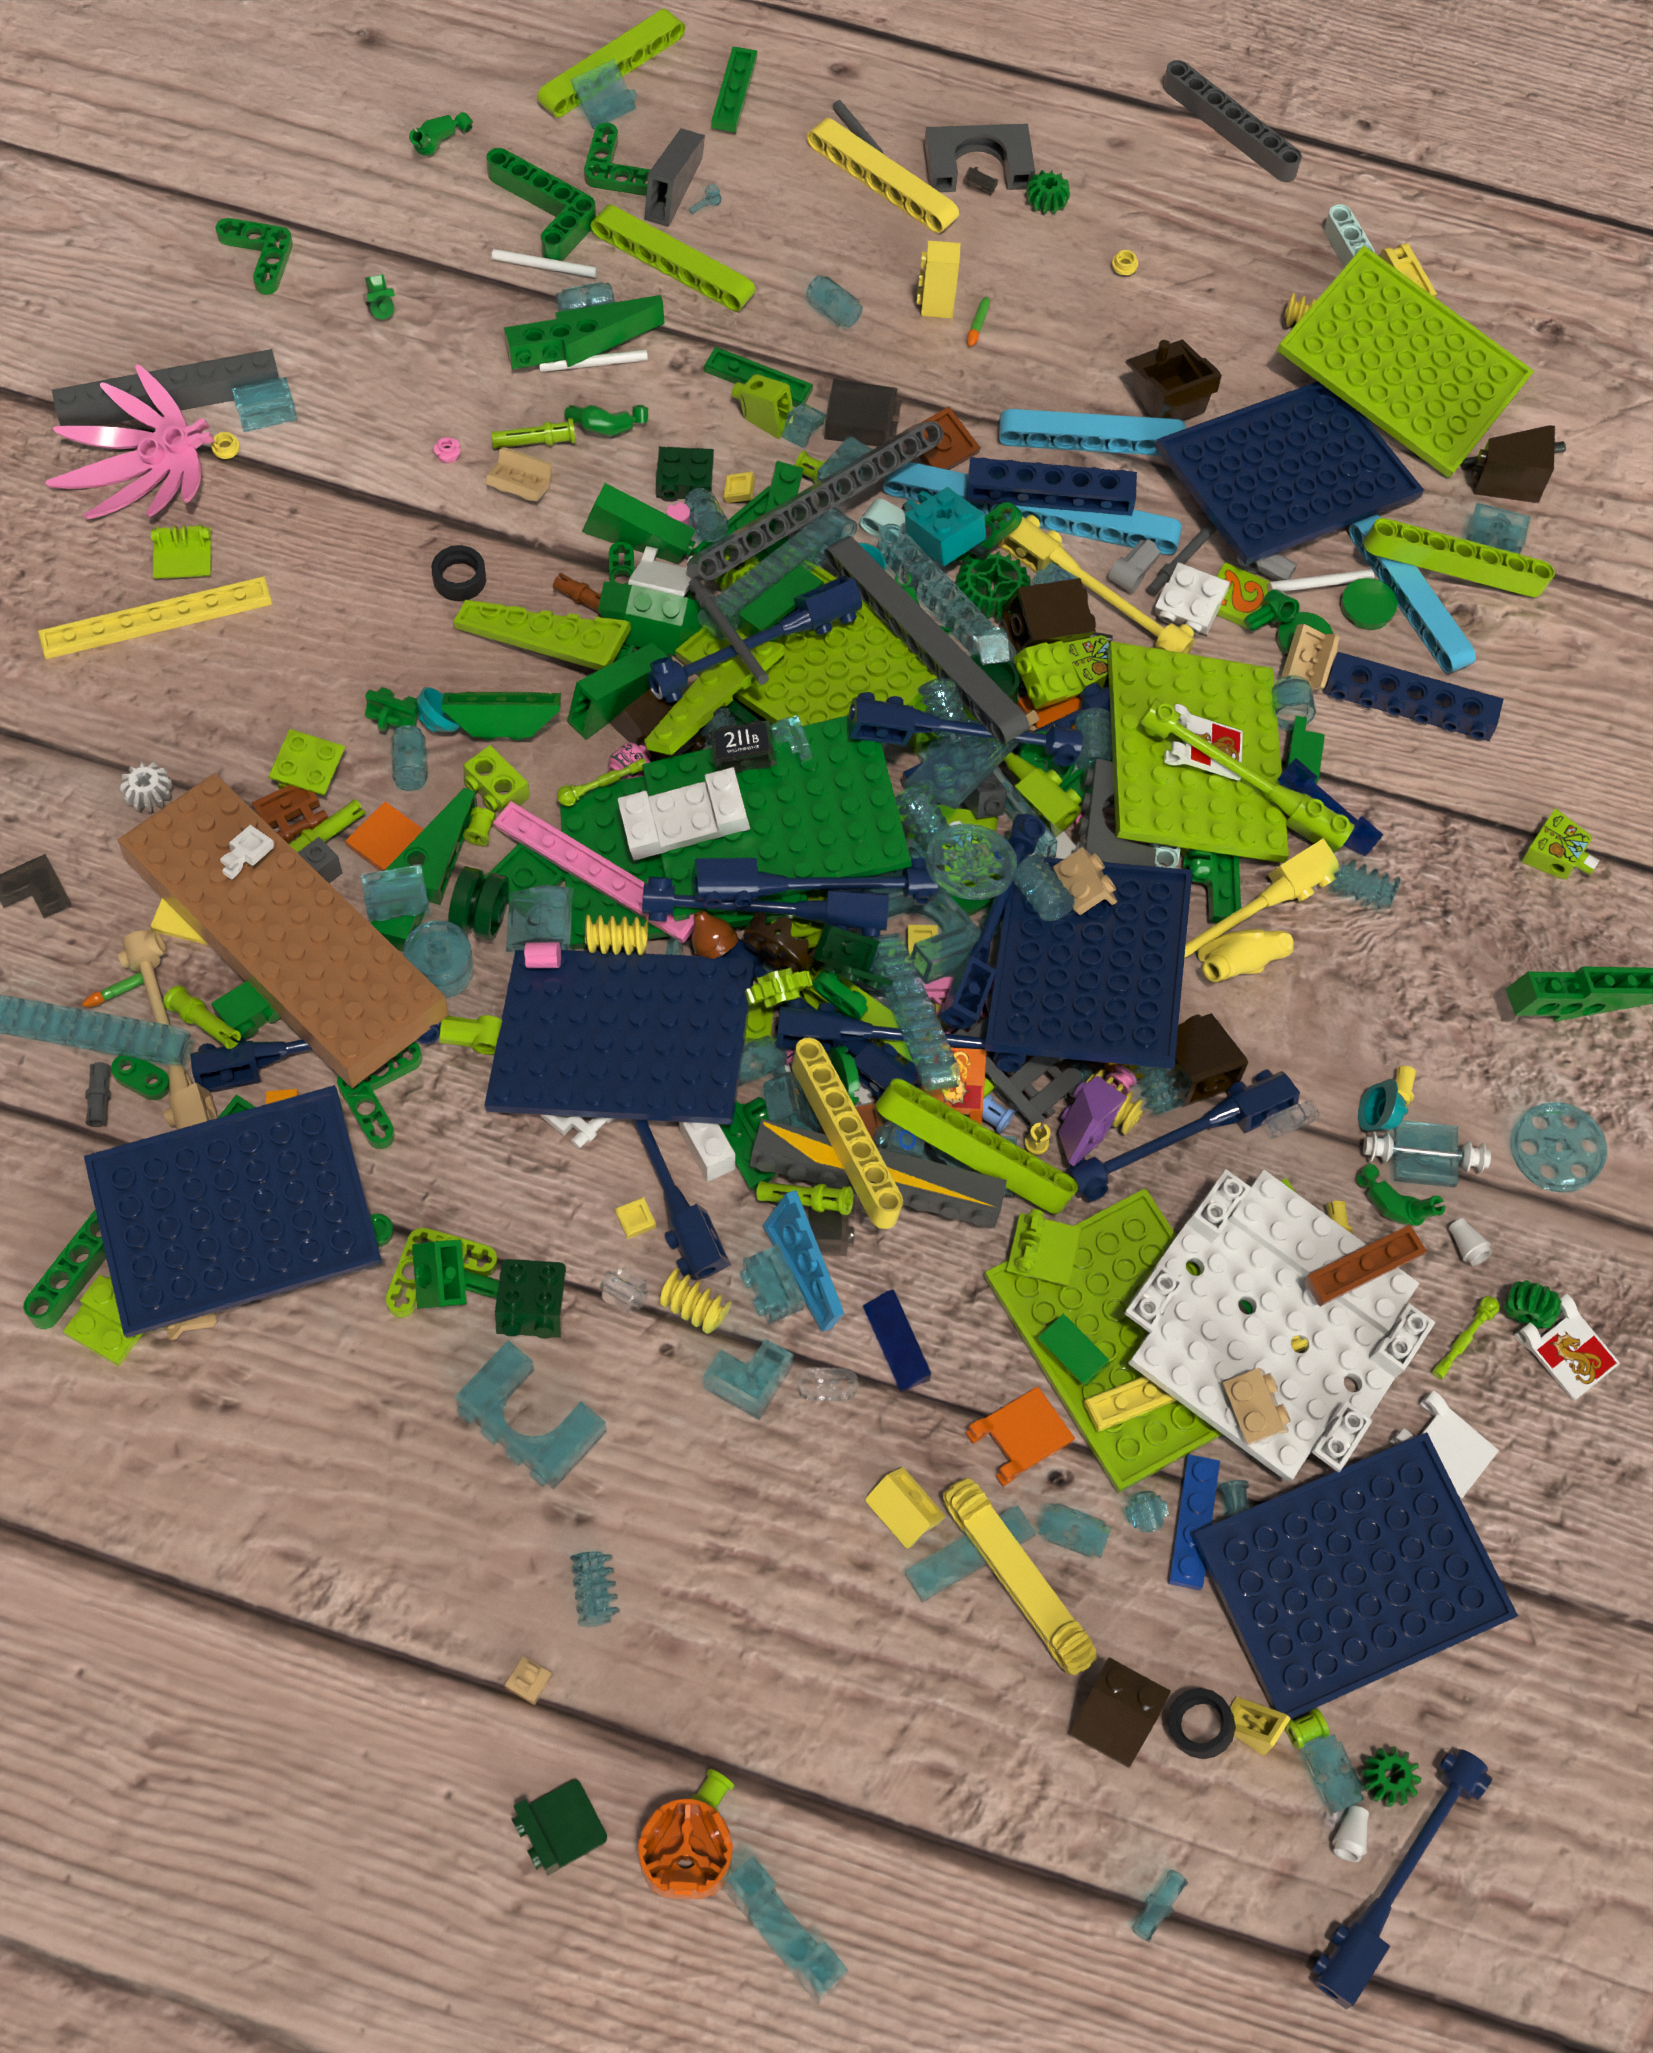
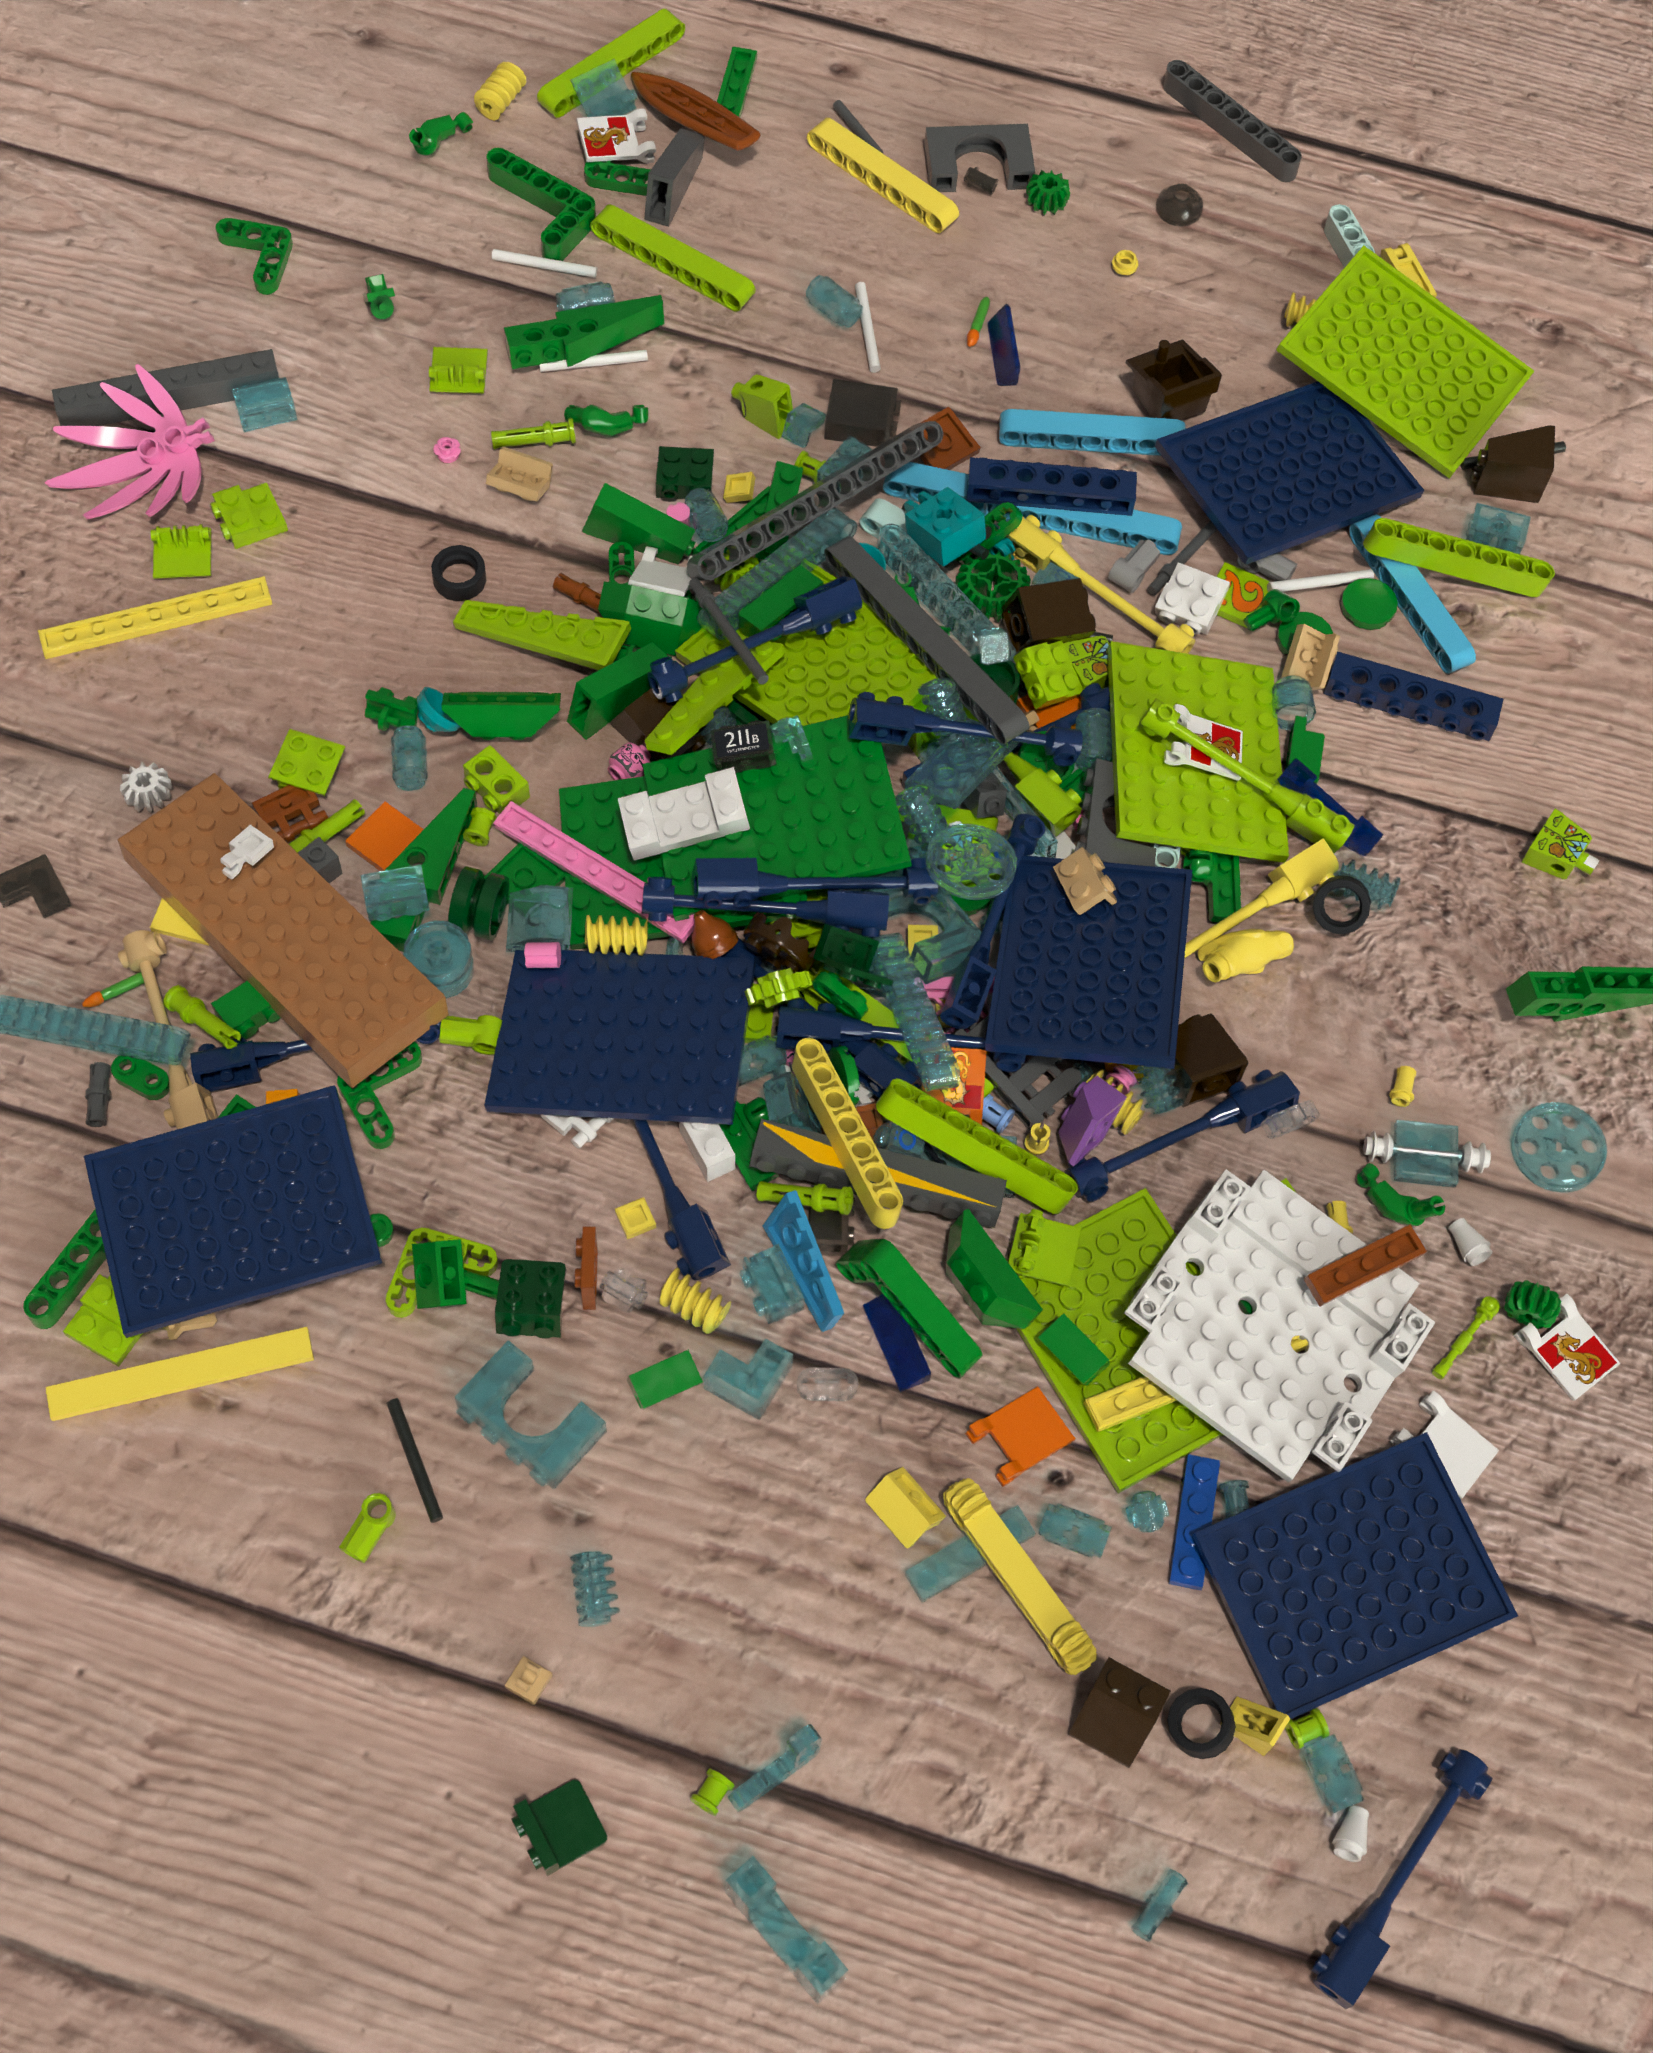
(179, 1373): none -> light yellow tile
(225, 445): light yellow plate -> none
(248, 514): none -> lime plate
(368, 1530): none -> lime piece
(414, 1460): none -> pearl dark grey bar
(458, 370): none -> lime hinge
(499, 90): none -> light yellow piece
(569, 794): lime piece -> none
(587, 1275): none -> dark orange plate
(614, 137): none -> white flag
(664, 1379): none -> green hinge
(685, 1832): orange piece -> none
(695, 110): none -> dark orange piece
(712, 197): clear light blue hand -> none
(739, 369): green tile -> none
(798, 1752): none -> clear light blue beam
(867, 326): none -> white bar
(913, 1299): none -> green beam
(938, 279): light yellow wedge -> none
(987, 1278): none -> green wedge
(1004, 347): none -> clear blue slope
(1005, 546): none -> teal plate
(1043, 888): clear light blue piece -> none
(1179, 211): none -> clear smoke piece
(1256, 1405): tan bracket -> none
(1341, 882): none -> black tyre
(1382, 1107): teal piece -> none
(1405, 1779): green gear -> none

